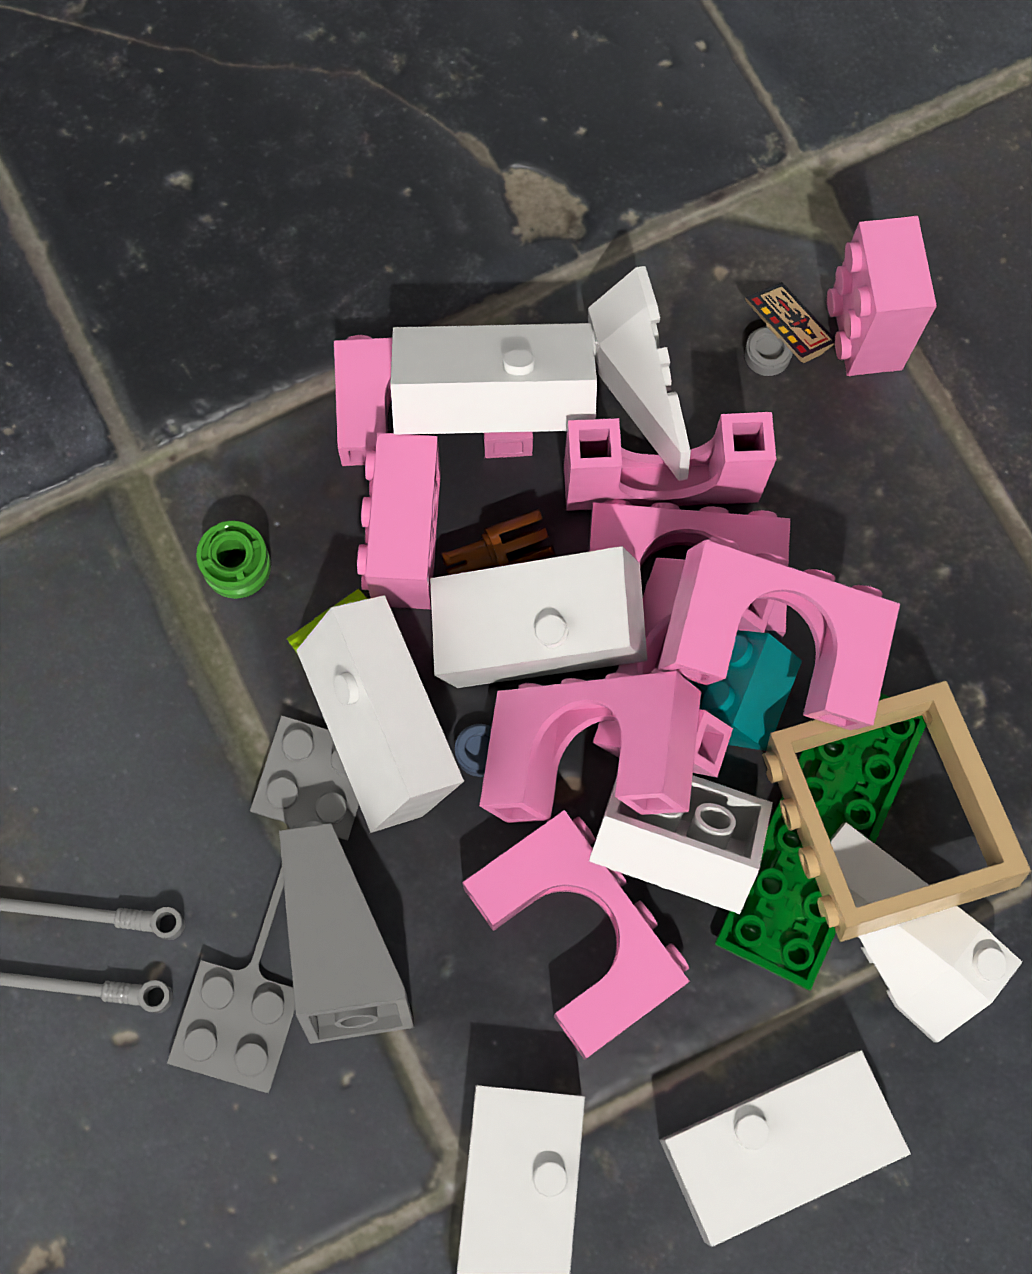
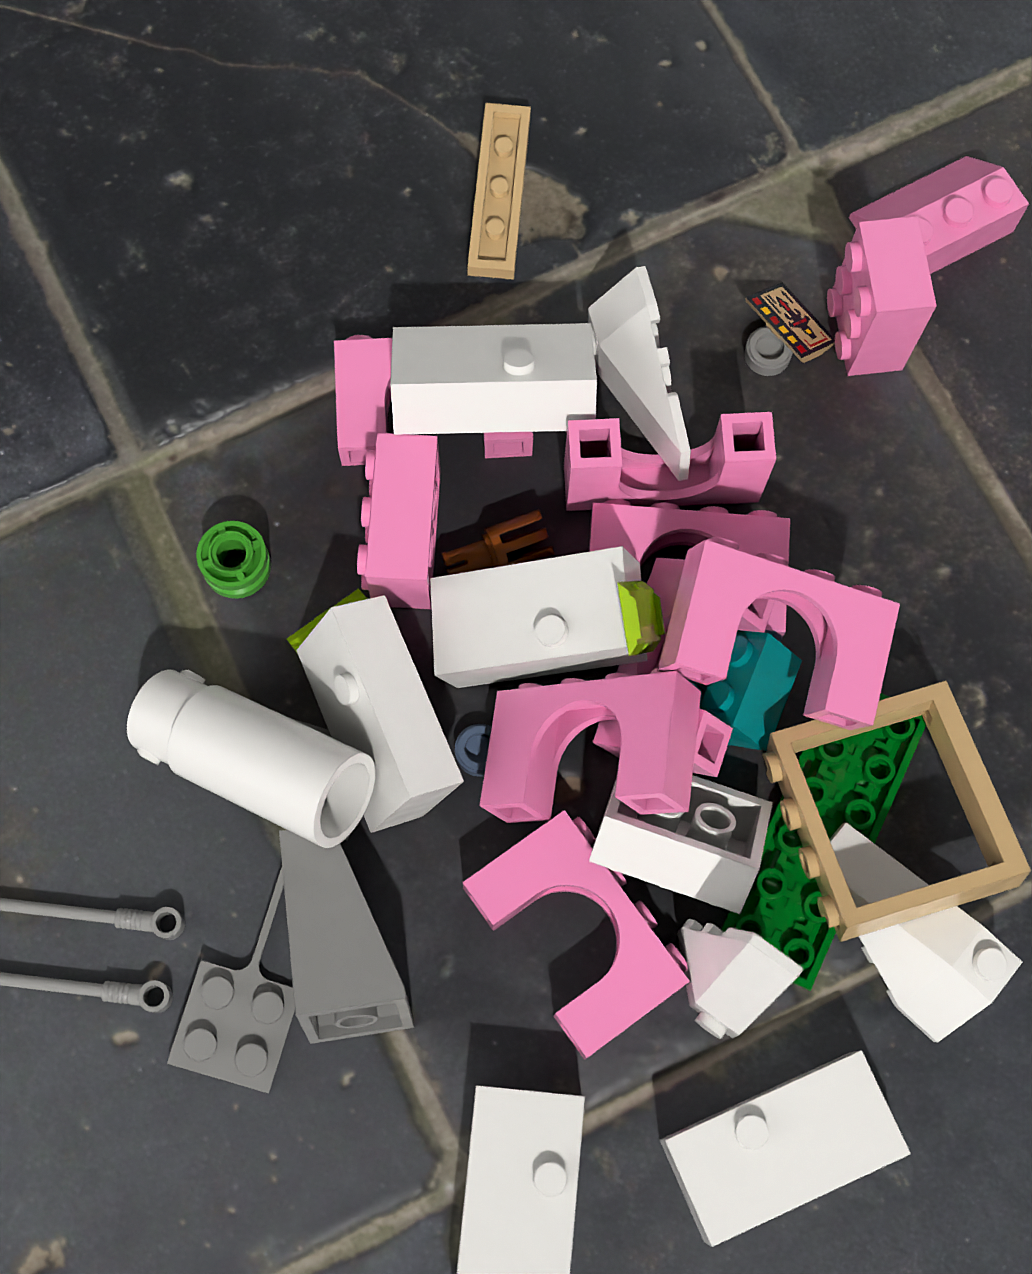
(252, 756): none -> white piece
(499, 191): none -> tan plate
(641, 616): none -> lime piece
(731, 976): none -> white wedge
(956, 209): none -> bright pink slope

